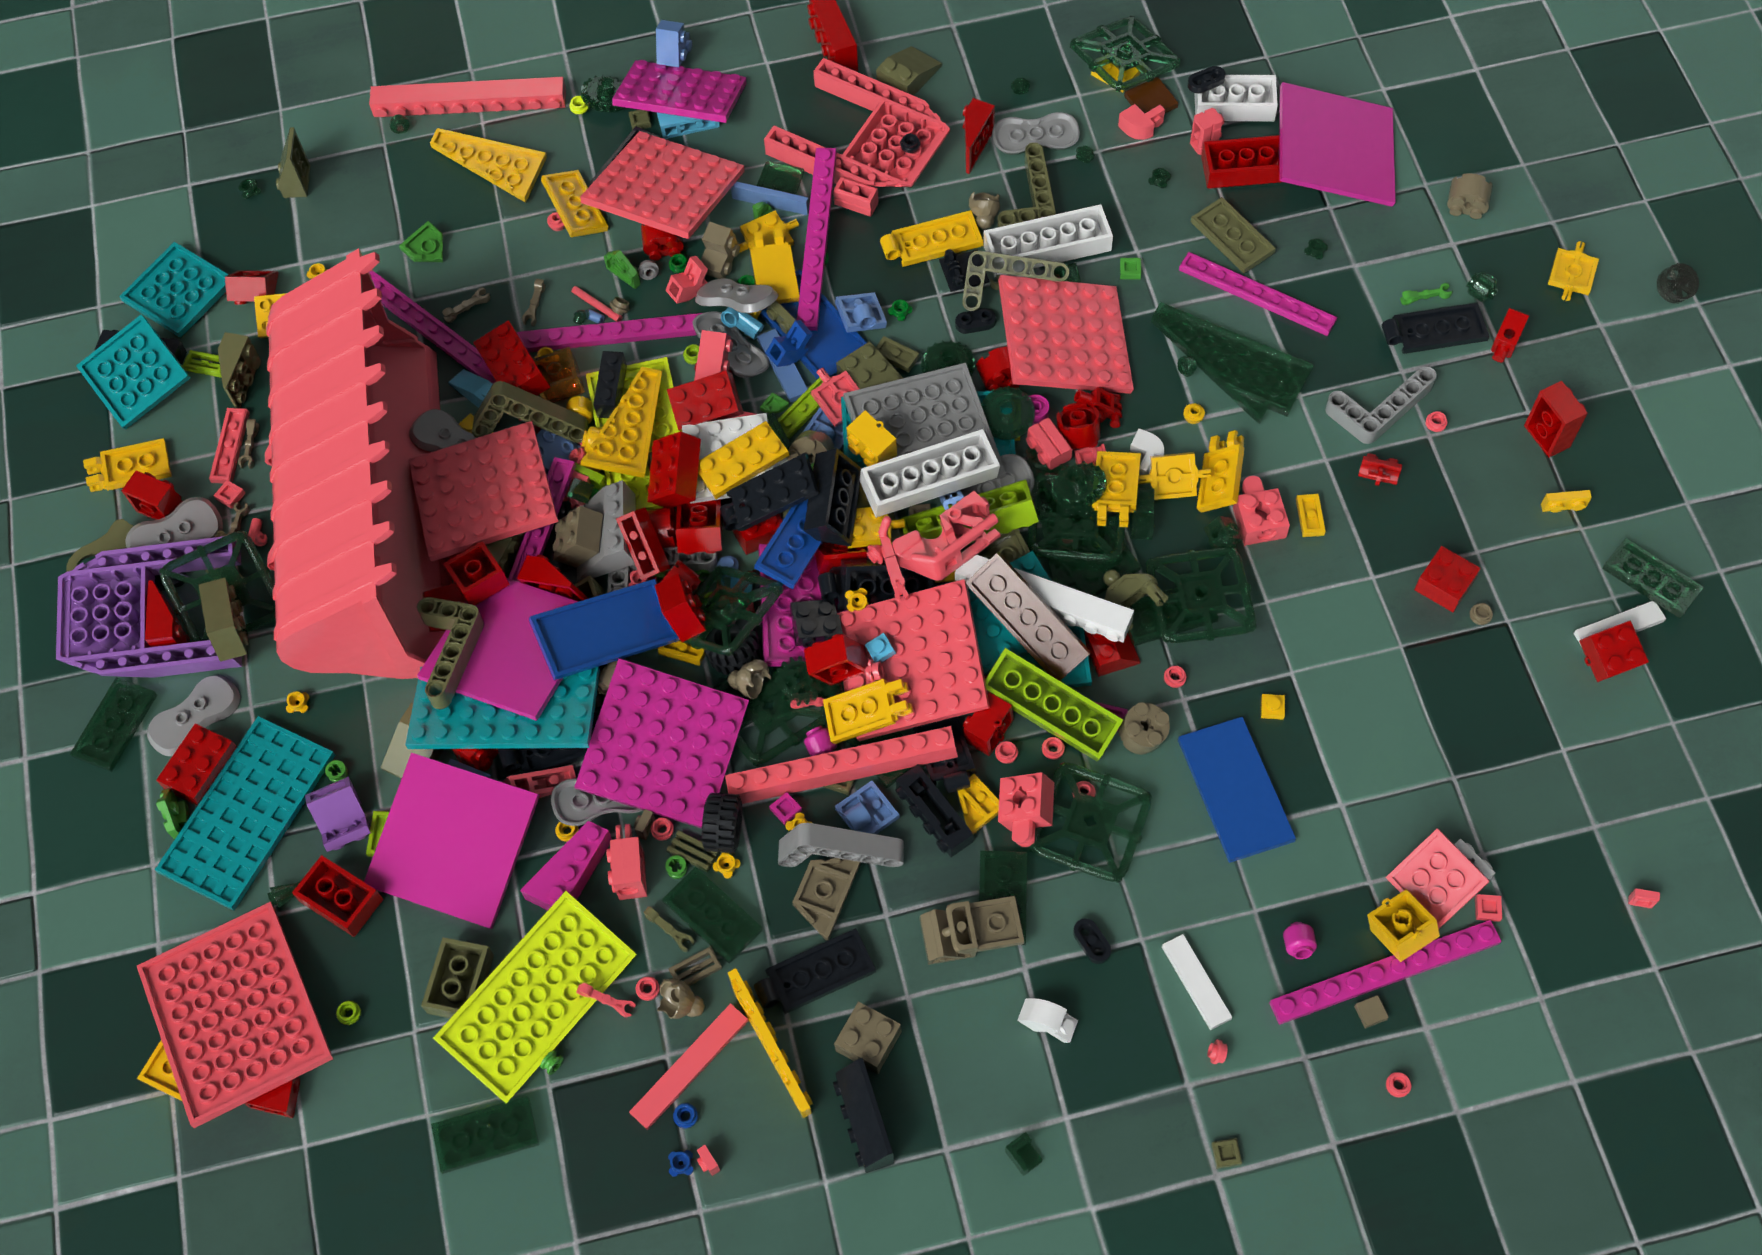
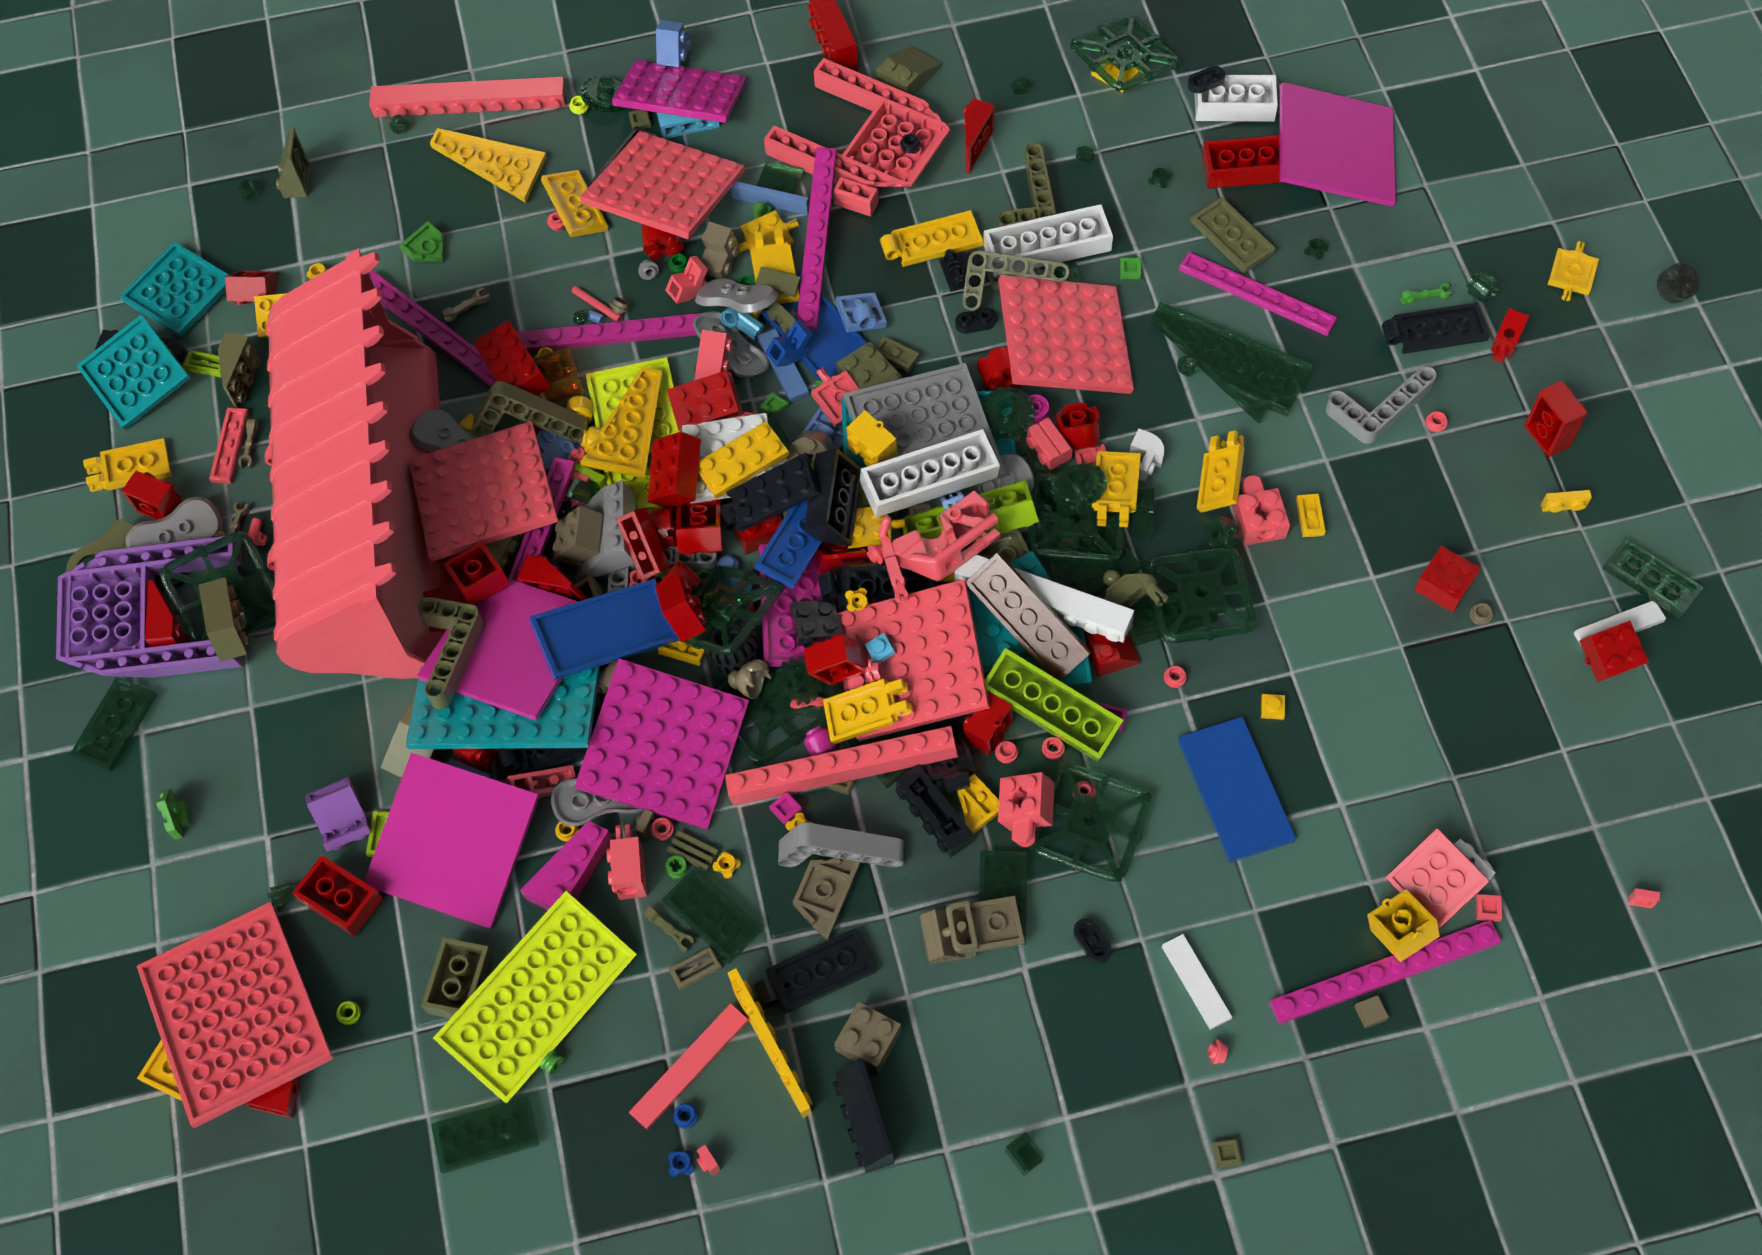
(196, 764): red brick -> none
(208, 703): light grey plate -> none
(229, 494): coral plate -> none
(245, 813): teal plate -> none
(294, 697): yellow plate -> none
(332, 766): bright green bush -> none
(471, 386): medium azure slope -> none
(539, 288): dark tan piece -> none
(588, 991): coral piece -> none
(609, 383): black brick -> none
(621, 267): bright green plate -> none
(647, 981): coral plate -> none
(679, 1000): dark tan piece -> none
(689, 351): lime plate -> none
(722, 822): black tyre -> none
(781, 282): none -> olive tile
(799, 411): lime tile -> none
(867, 810): medium blue plate -> none
(900, 305): green plate -> none
(936, 357): clear green gear -> none
(985, 208): dark tan piece -> none
(1047, 1017): white brick -> none
(1051, 131): light grey plate -> none
(1106, 403): red piece -> none
(1140, 124): coral brick -> none
(1148, 717): dark tan brick -> none
(1150, 95): reddish brown tile -> none
(1174, 475): yellow plate -> none
(1194, 418): yellow plate -> none
(1206, 128): coral brick -> none
(1300, 940): dark pink head -> none
(1380, 470): red hips -> none
(1403, 1079): coral plate -> none
(1469, 195): dark tan brick -> none

